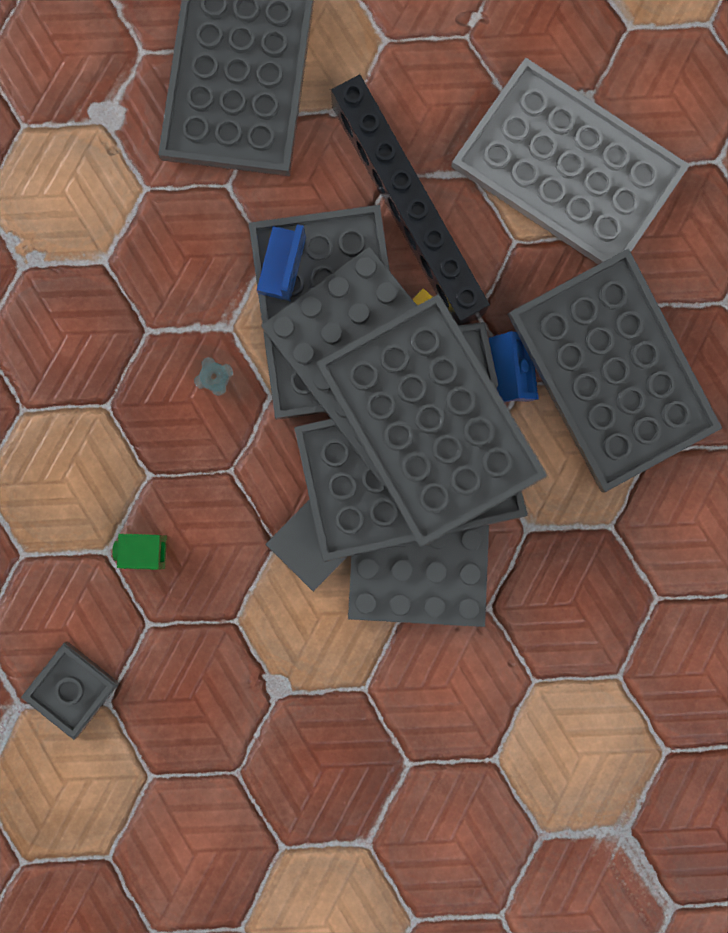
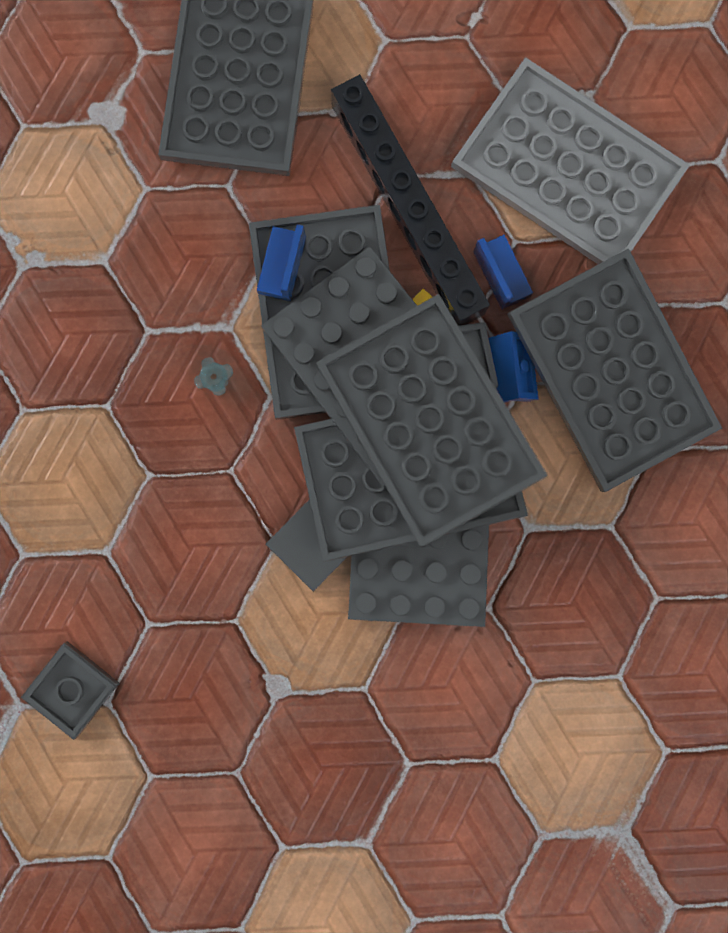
(140, 551): green brick -> none
(502, 271): none -> blue panel

